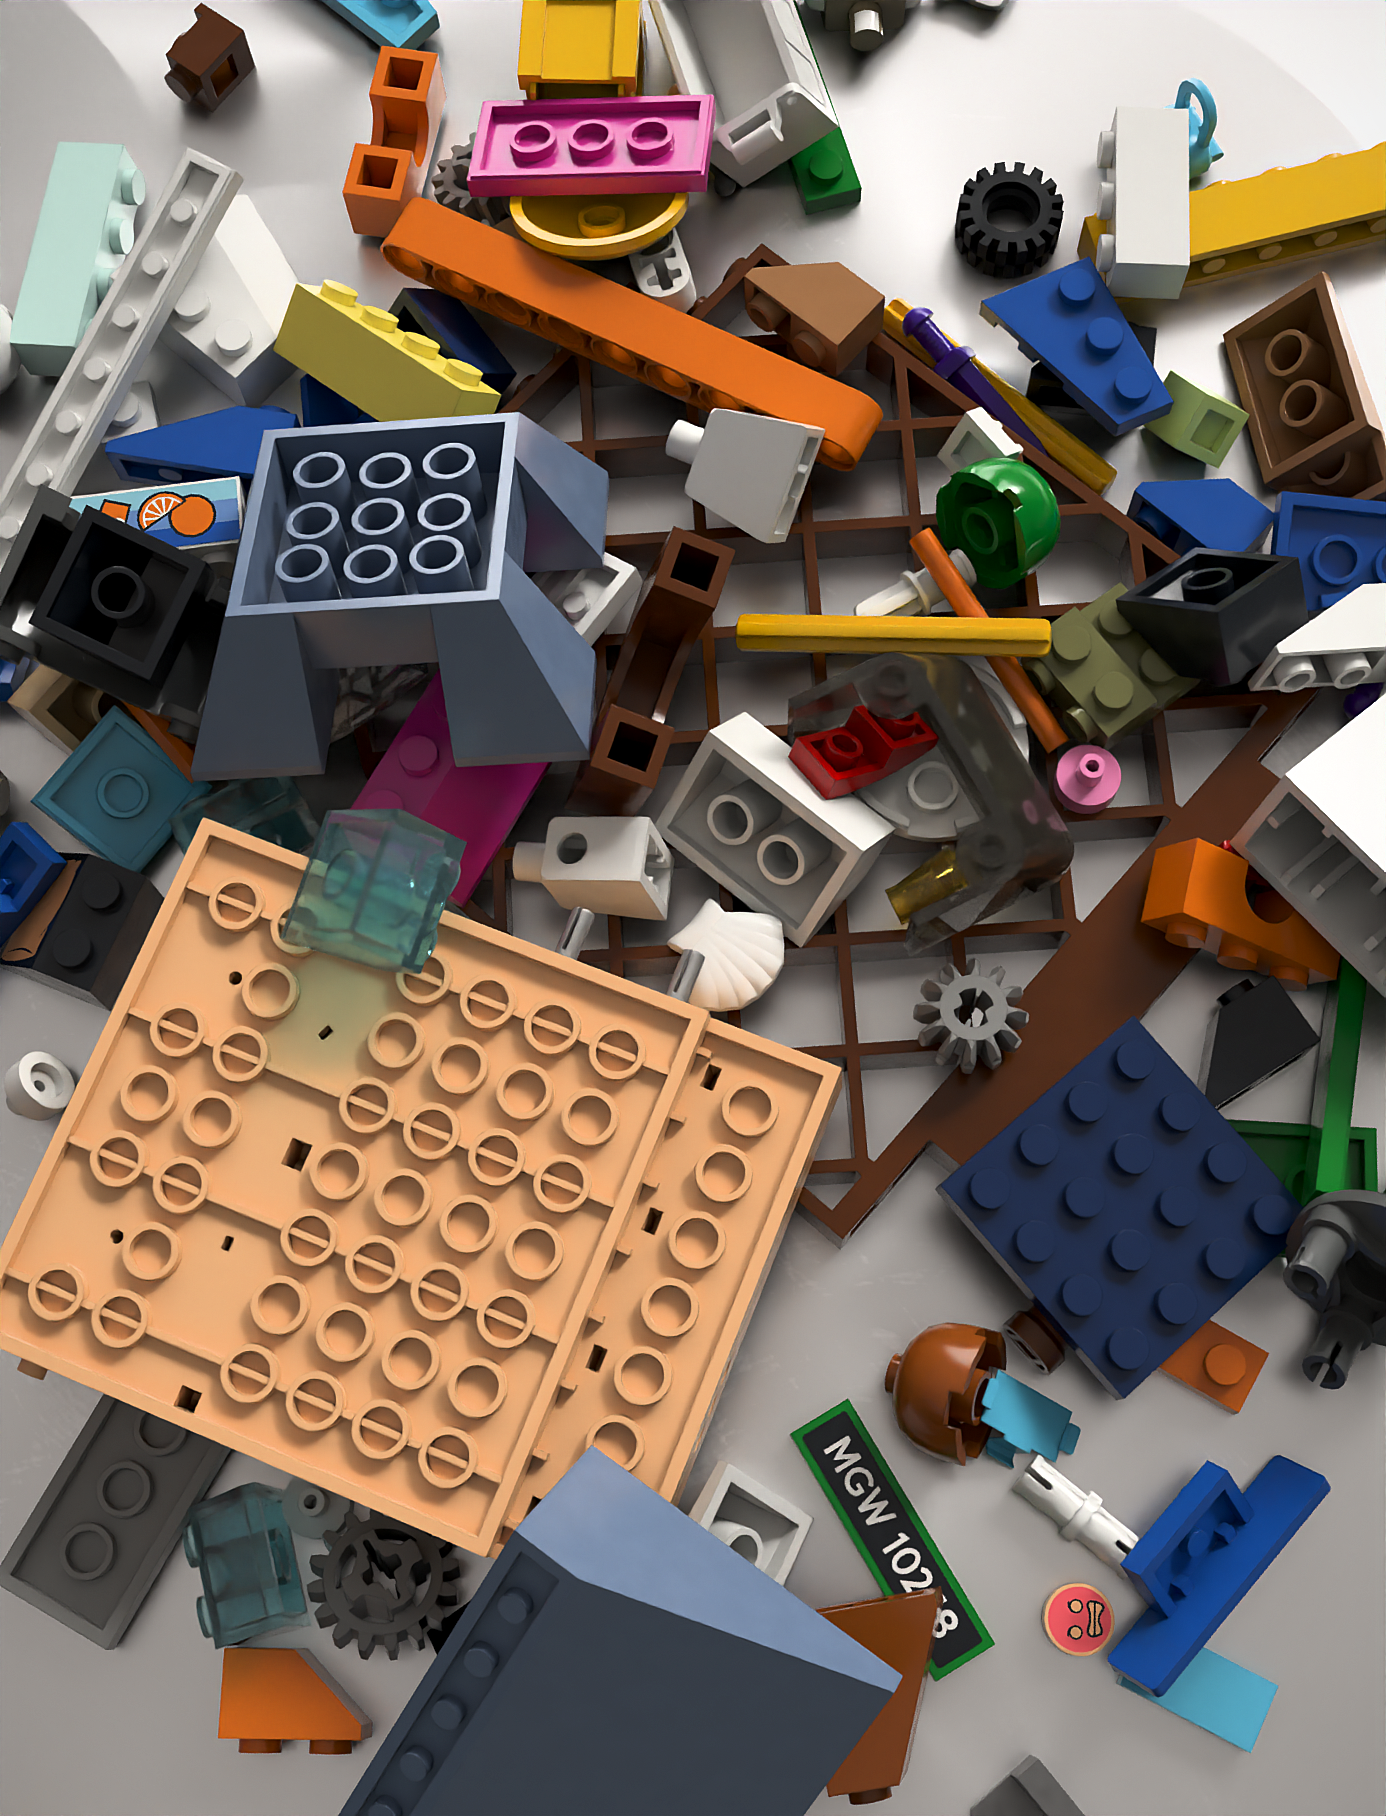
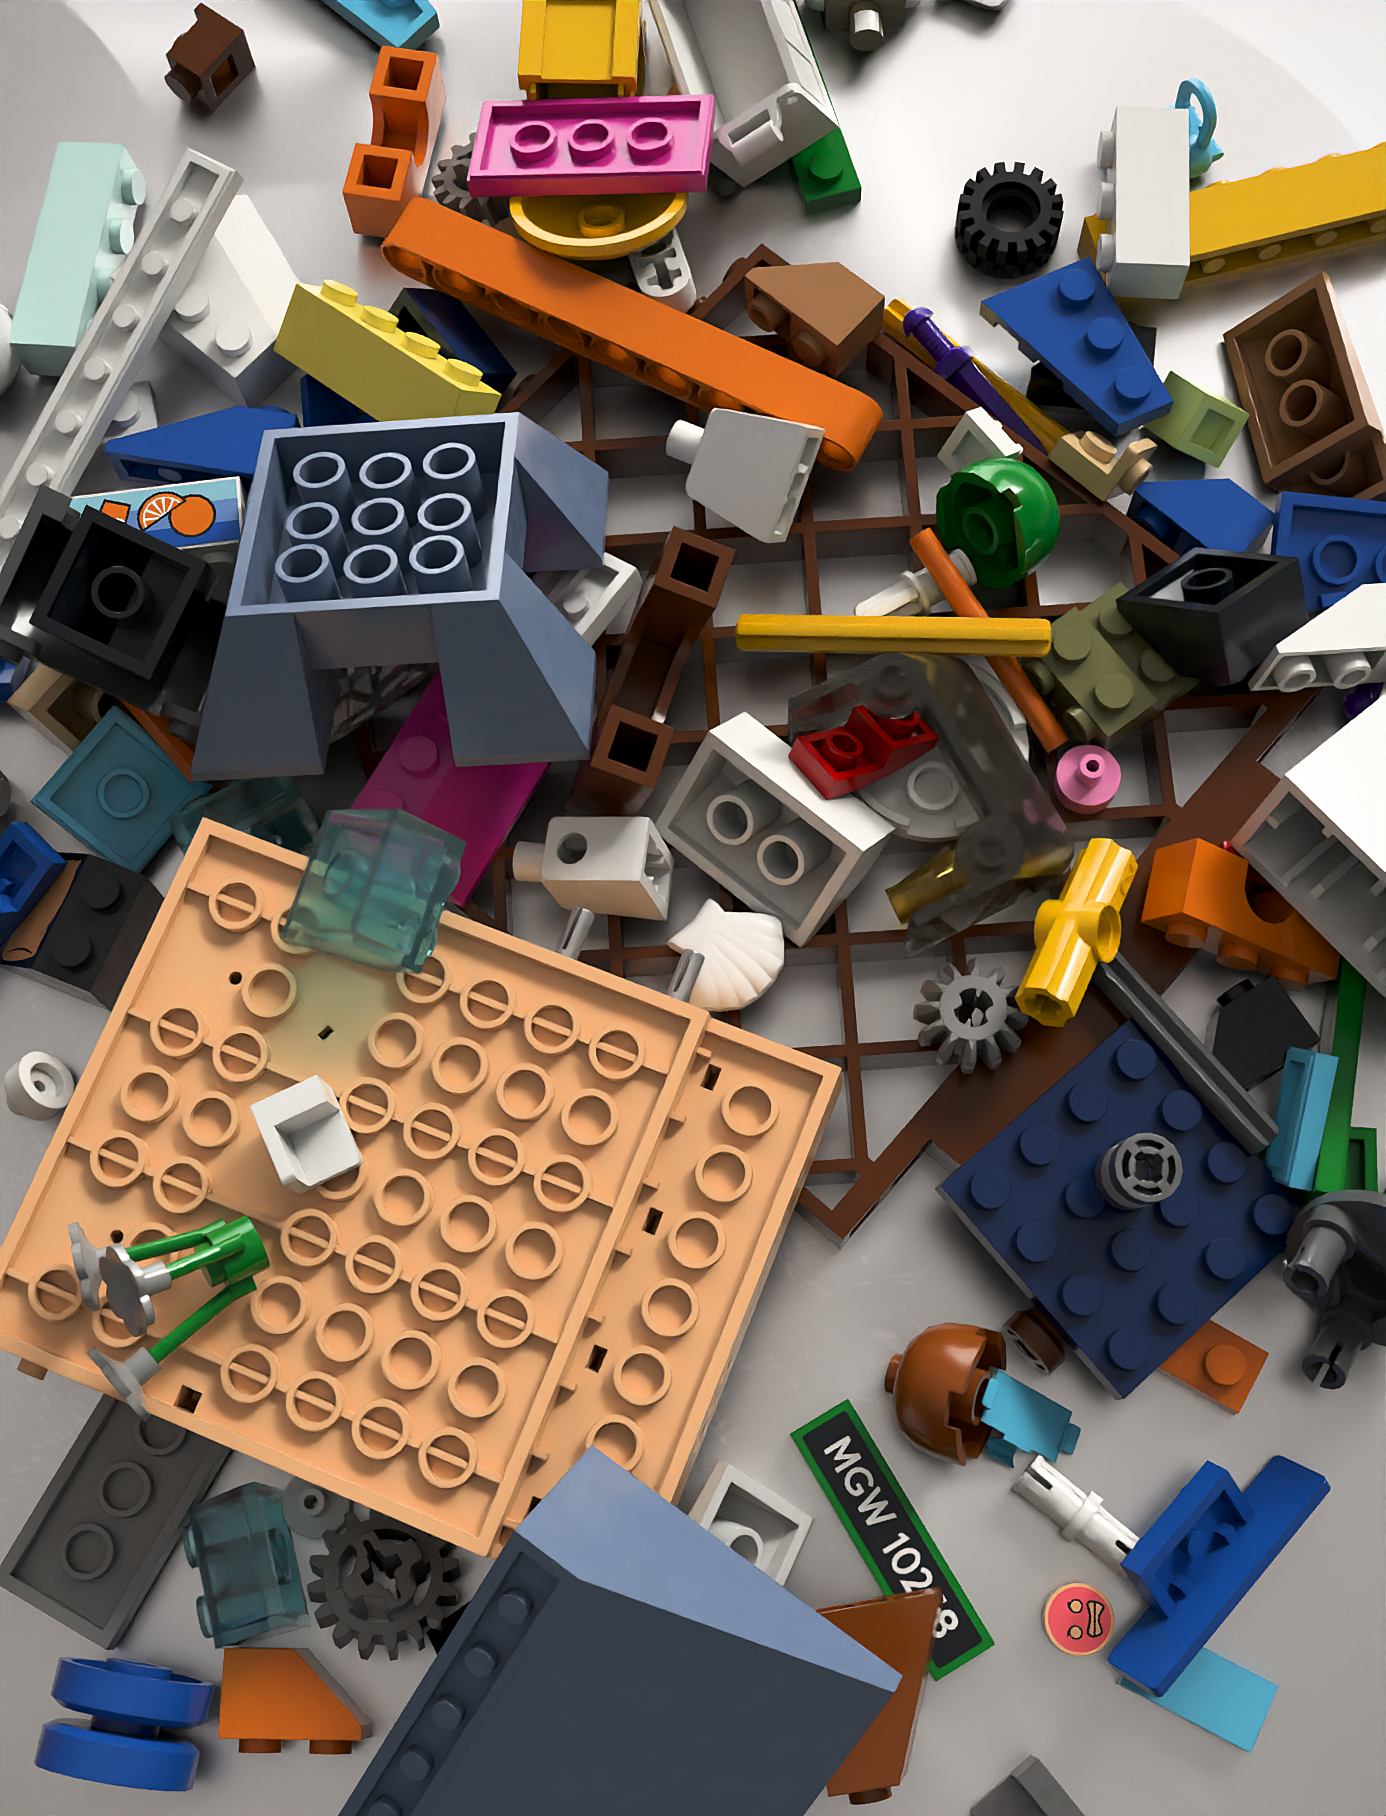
(123, 1737): none -> blue wheel
(221, 1251): none -> plant
(306, 1135): none -> white panel
(1076, 932): none -> yellow piece
(1093, 463): none -> tan bracket
(1125, 1180): none -> flat silver wheel
(1196, 1064): none -> dark grey axle
(1301, 1116): none -> medium azure tile

